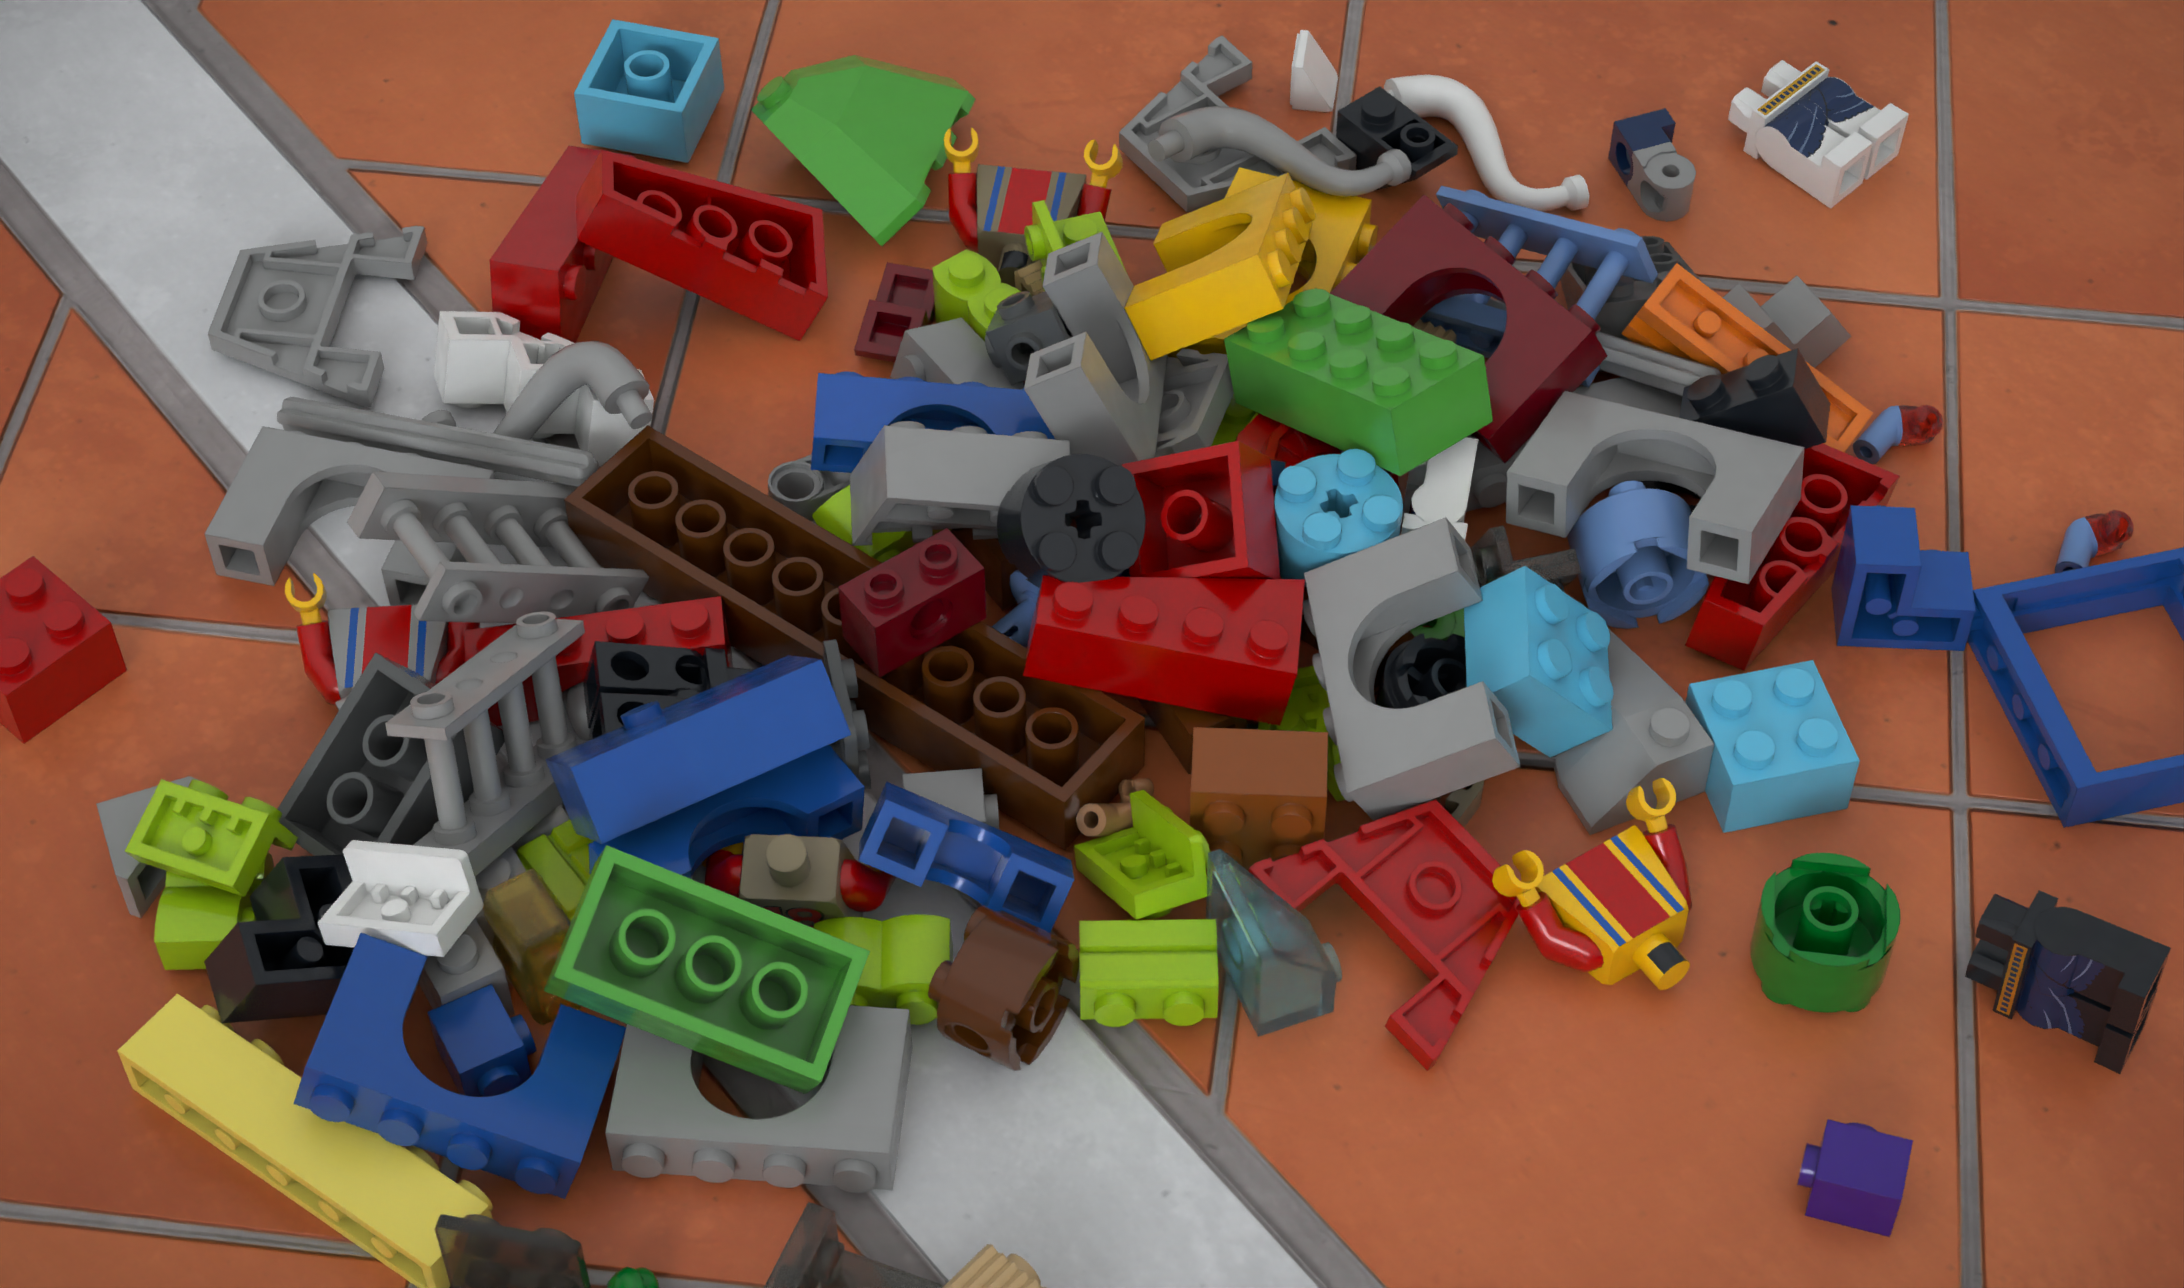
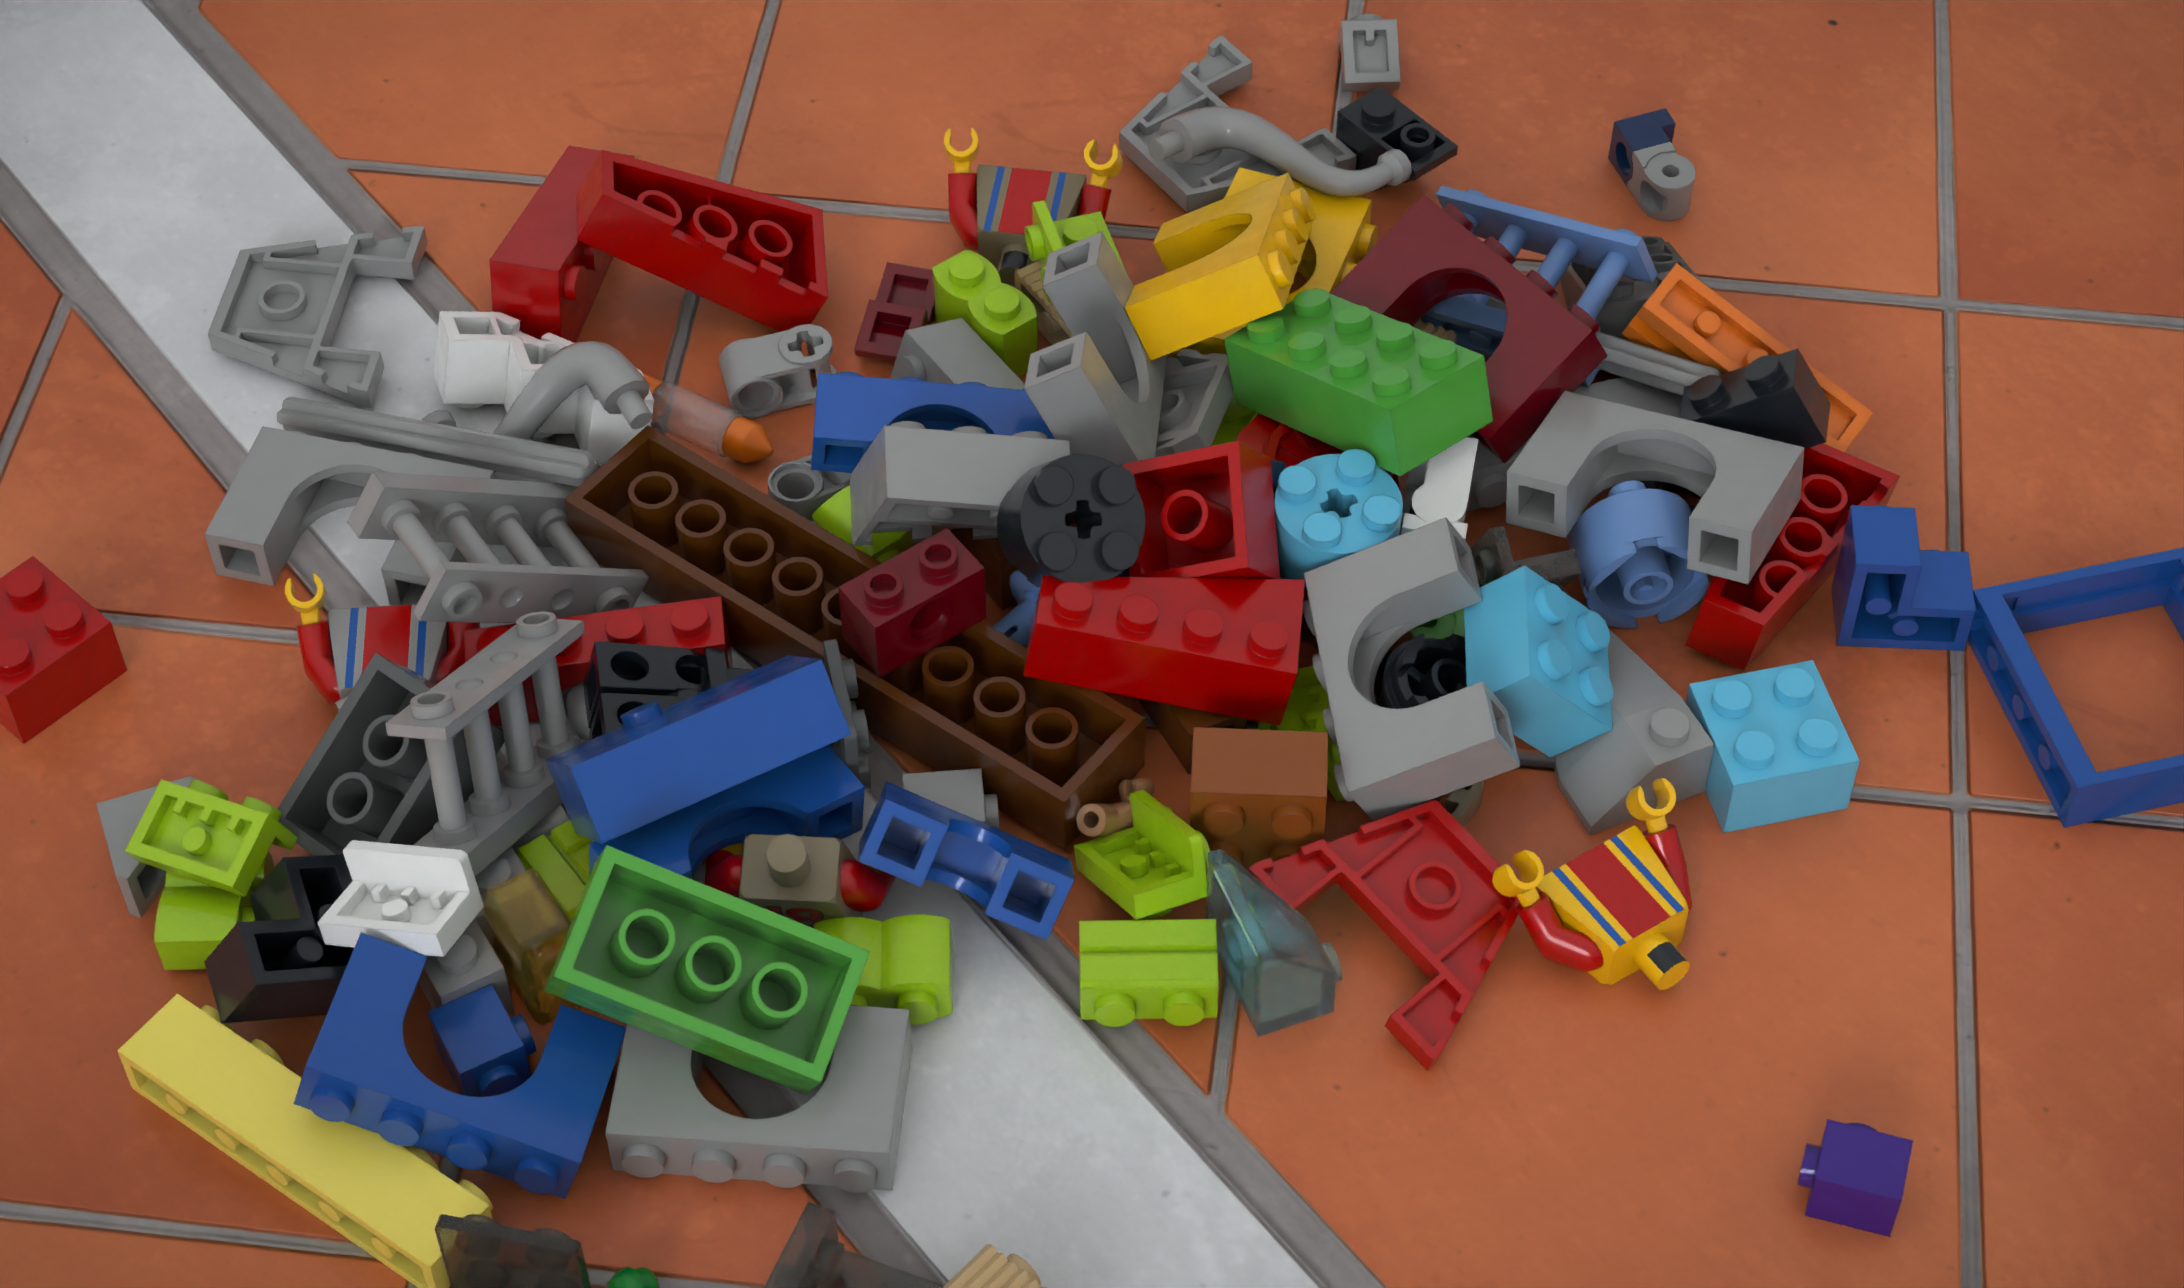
(649, 90): medium azure brick -> none
(707, 423): none -> clear piece
(771, 372): none -> light grey piece
(866, 133): bright green brick -> none
(1004, 988): reddish brown brick -> none
(1021, 328): dark grey brick -> none
(1311, 76): white slope -> none
(1369, 53): none -> light grey bracket
(1468, 113): white animal -> none
(1795, 319): light grey brick -> none
(1817, 130): white hips -> none
(1824, 934): green brick -> none
(1898, 427): arm -> none
(2069, 972): black hips -> none
(2092, 538): arm -> none

